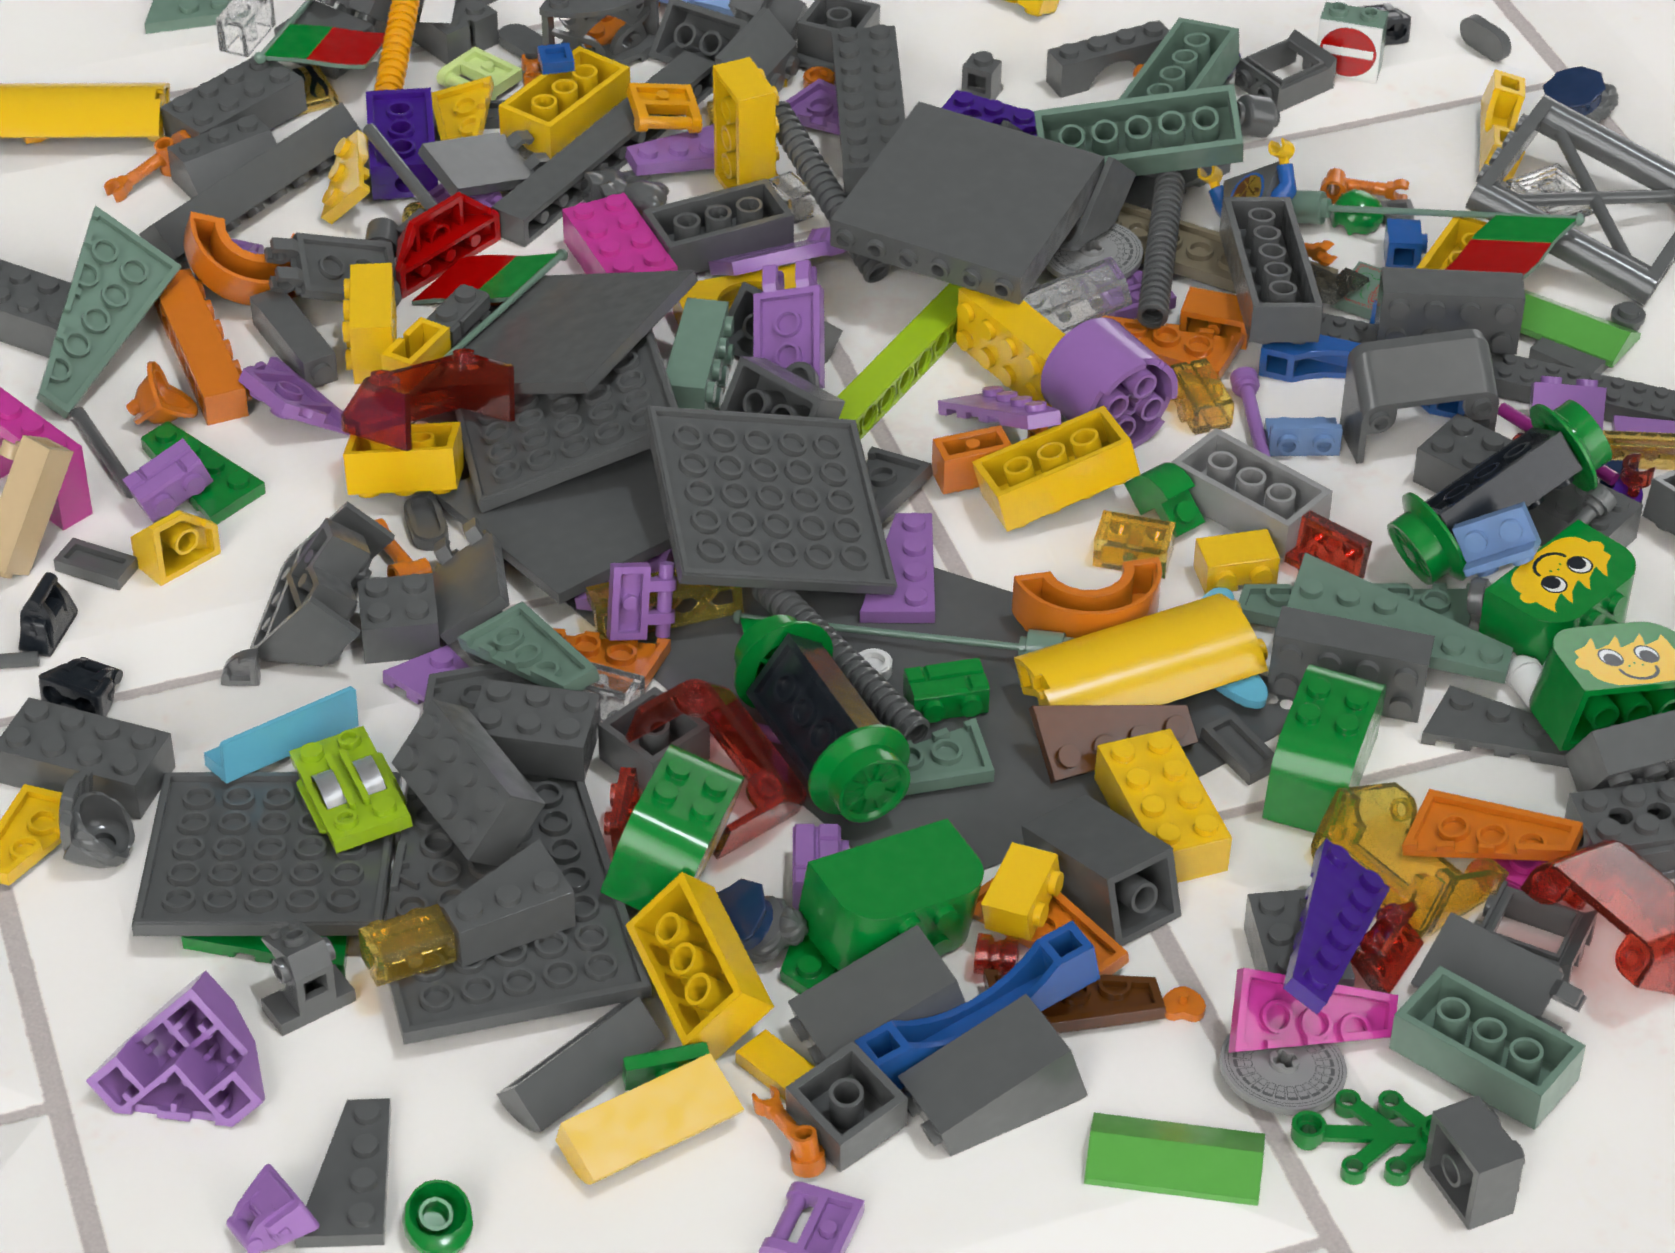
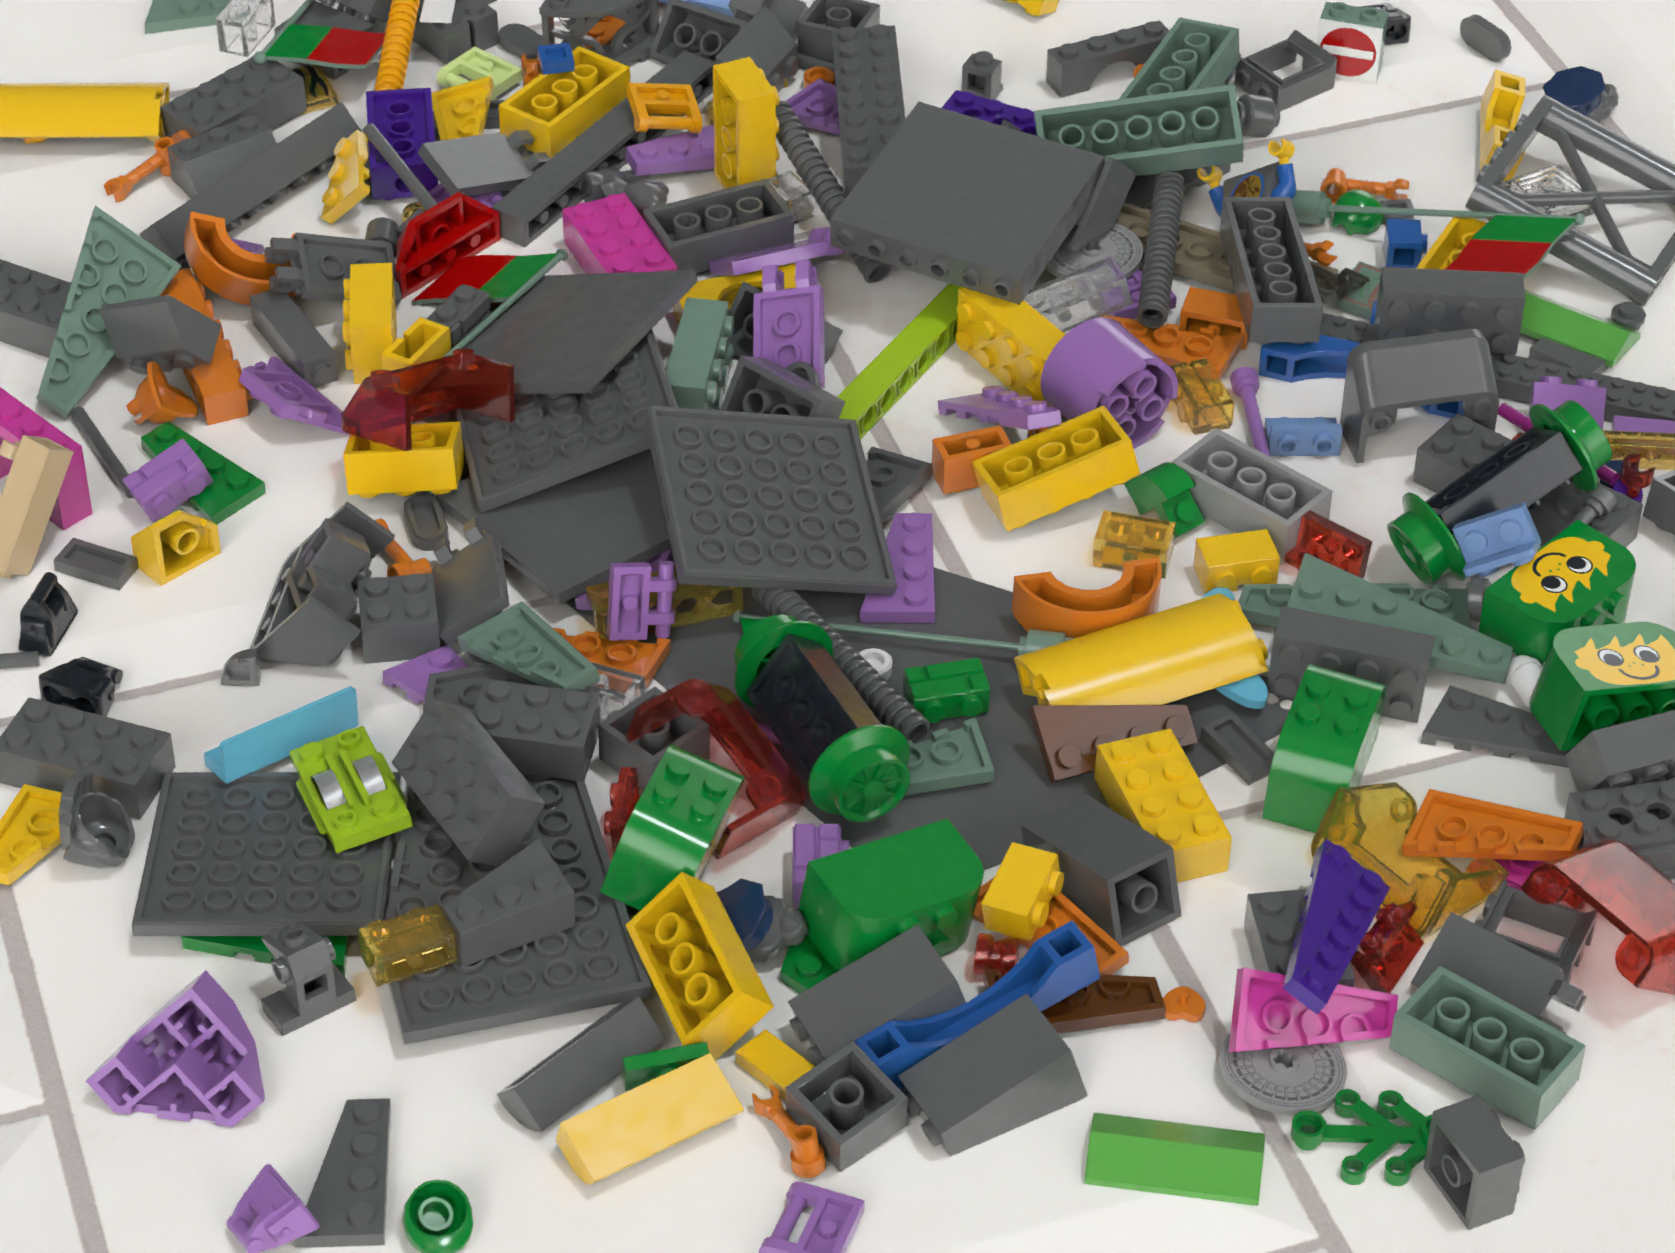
(160, 332): none -> dark grey slope

